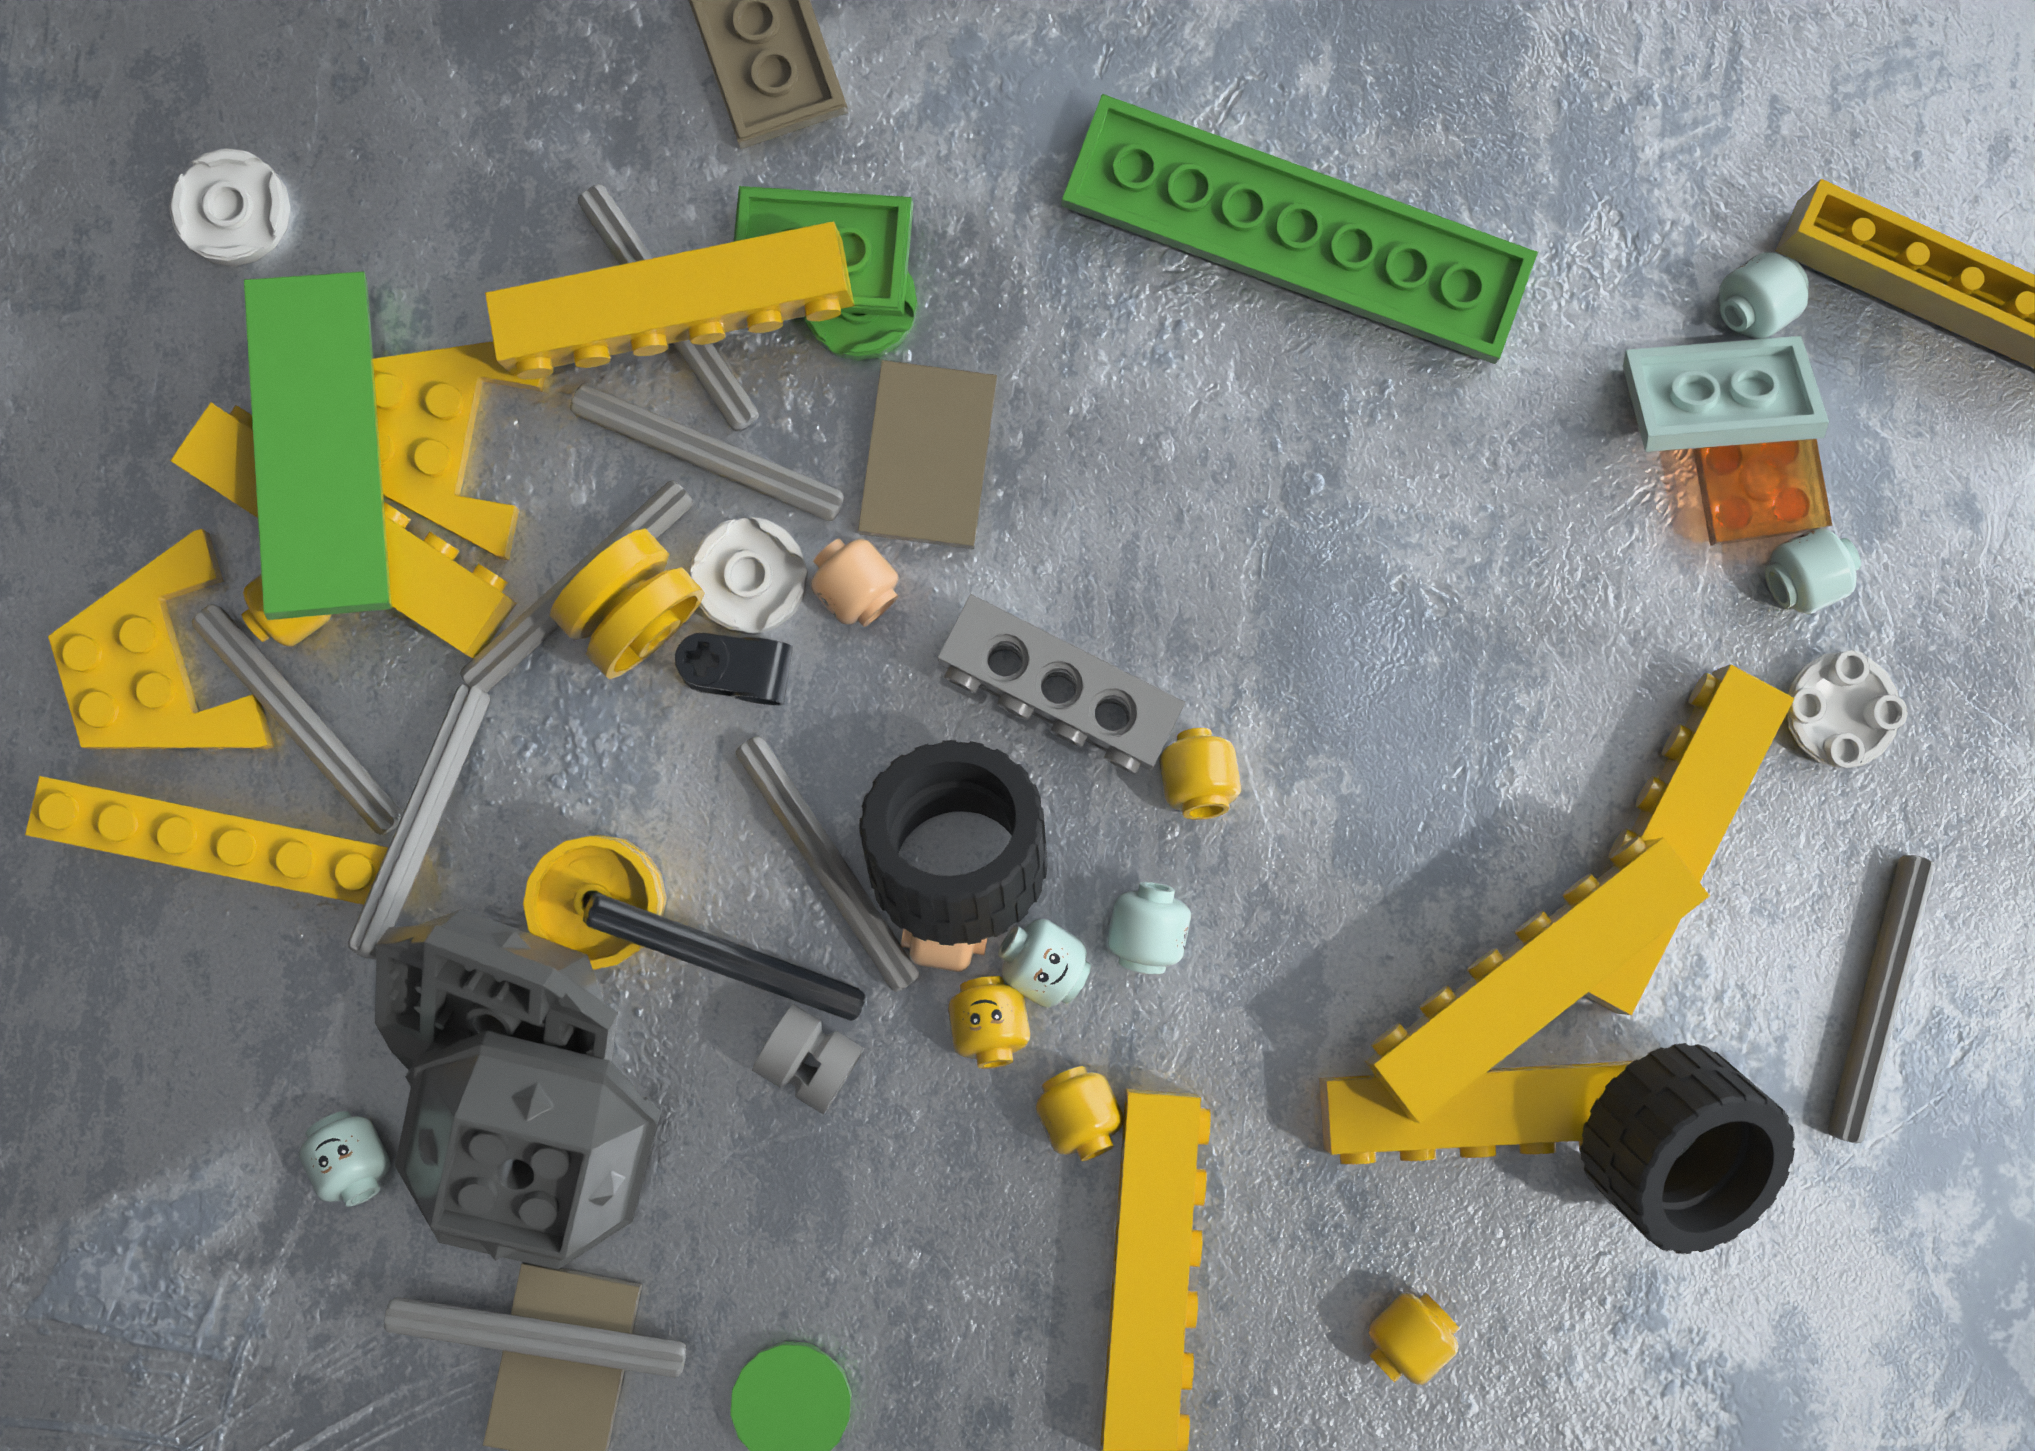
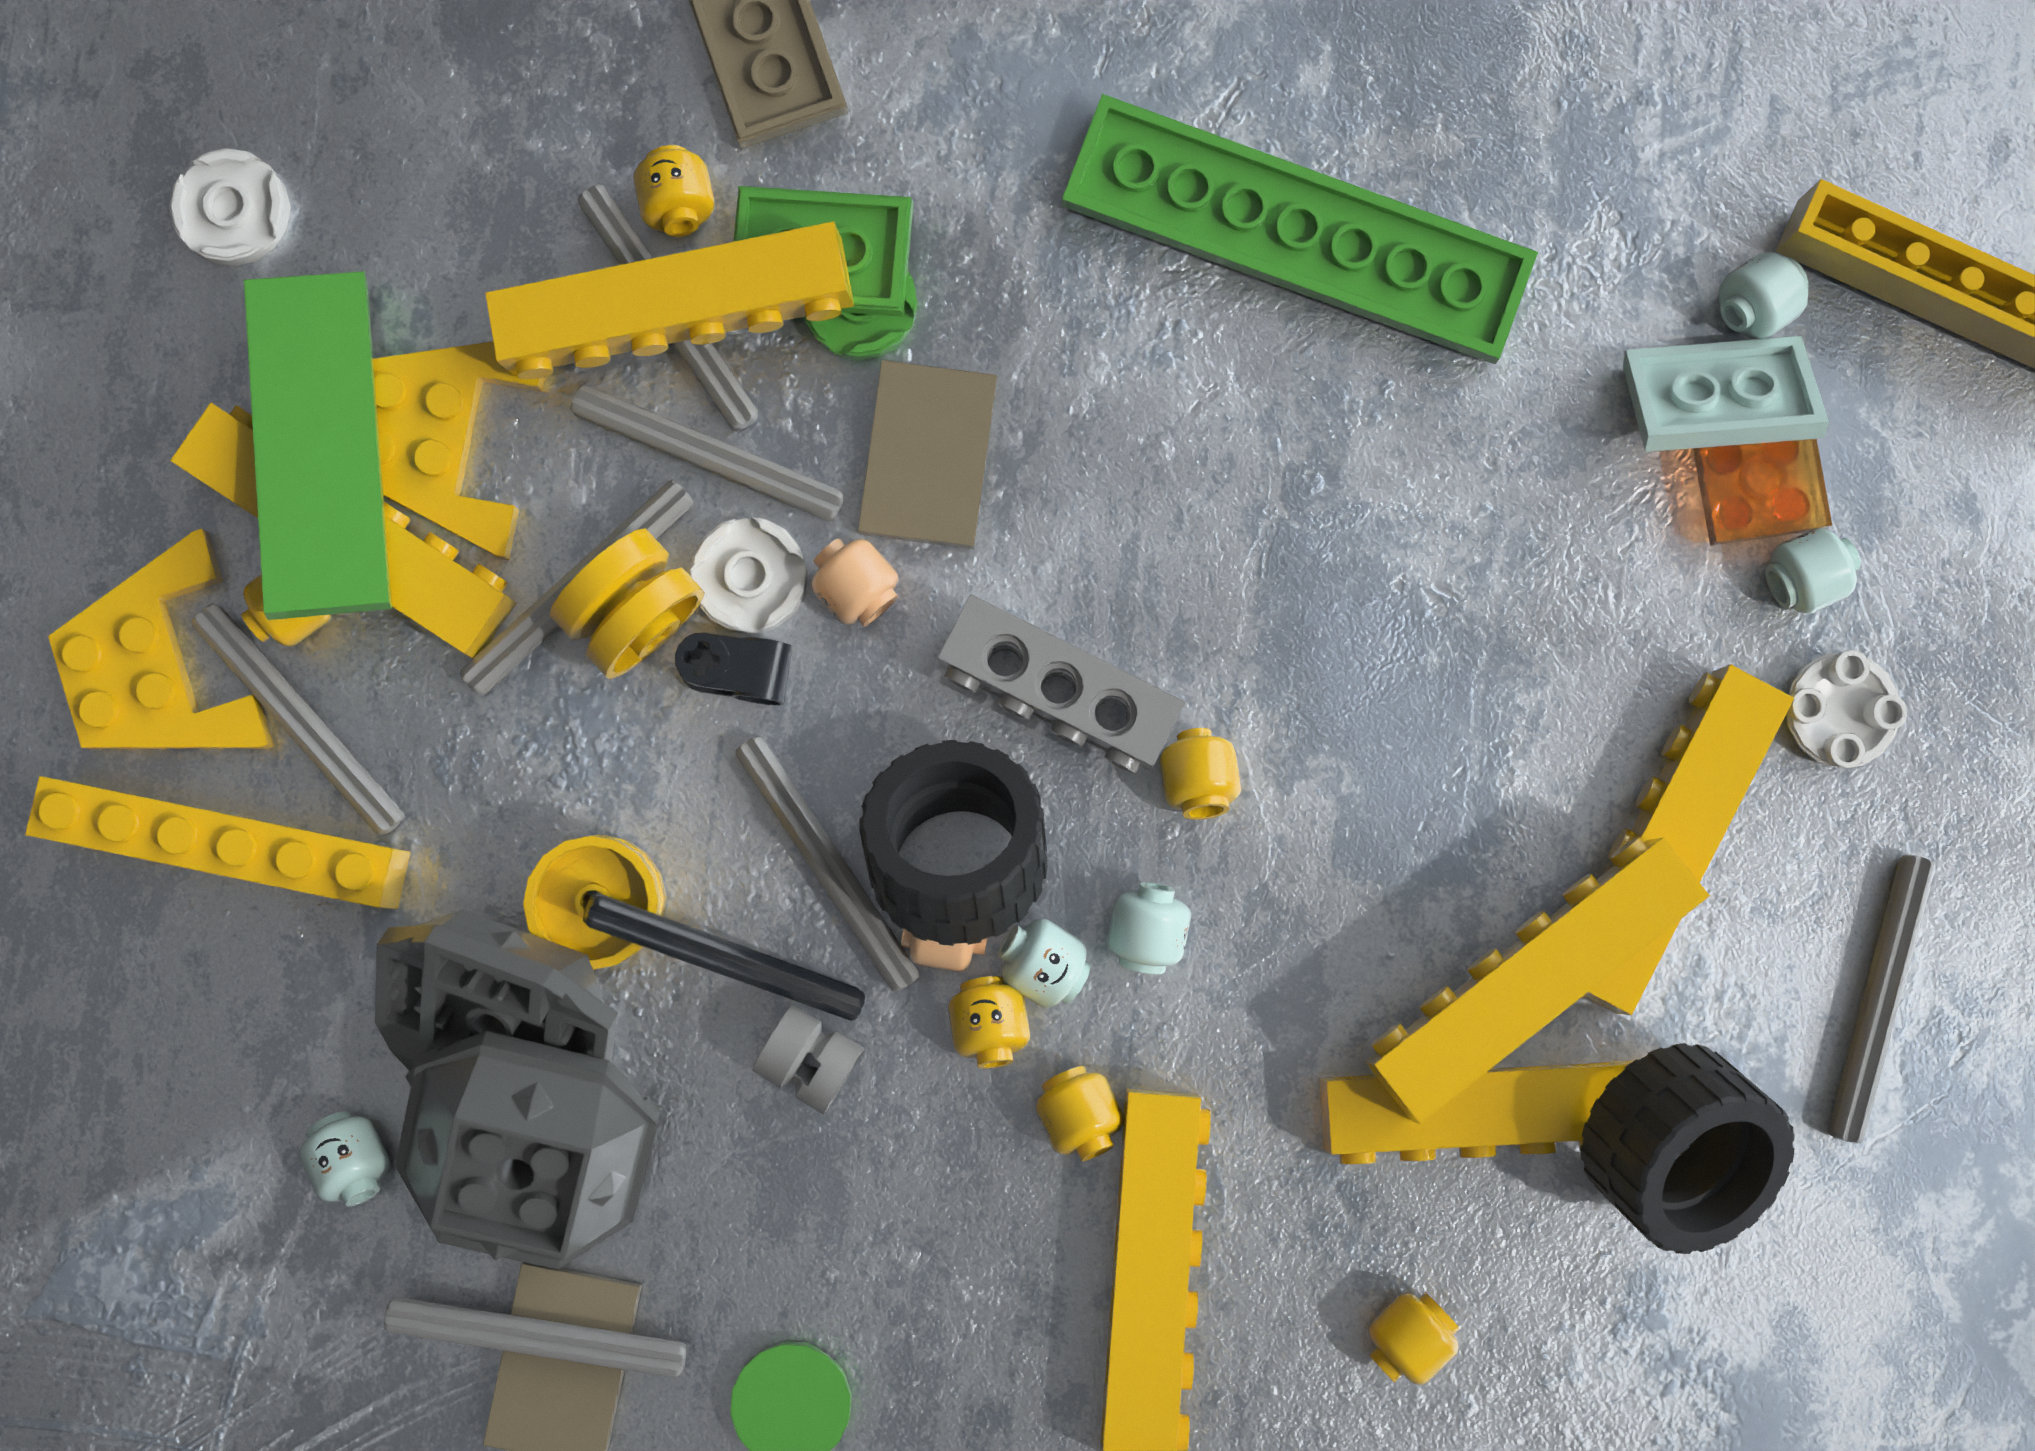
(419, 819): light grey axle -> none
(673, 190): none -> yellow head

